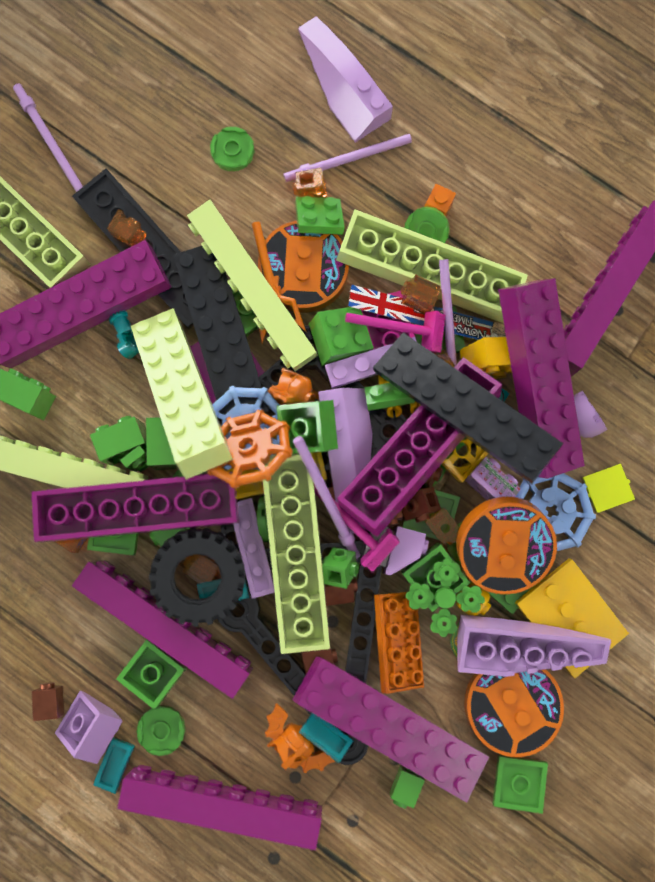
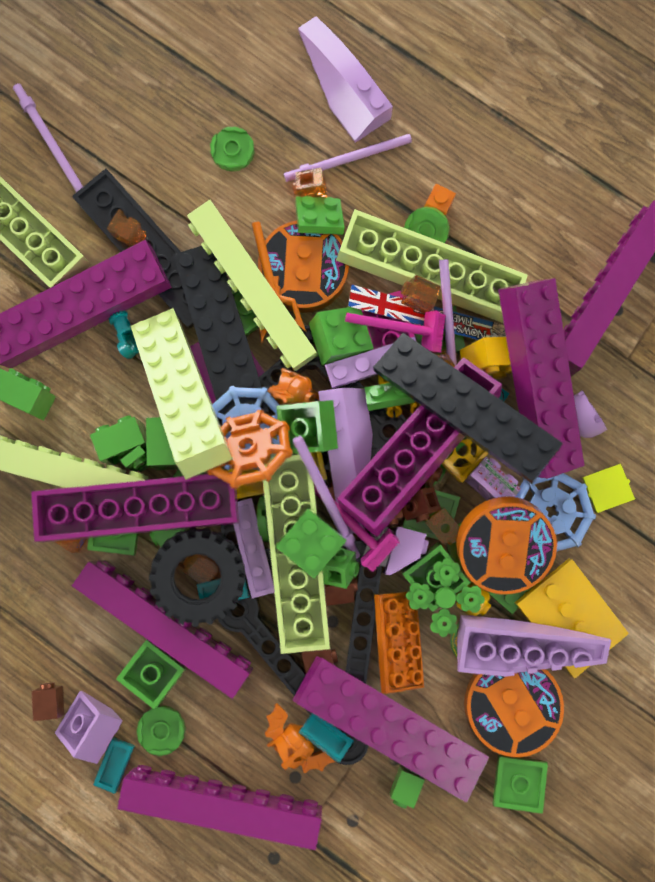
(311, 543): none -> bright green plate

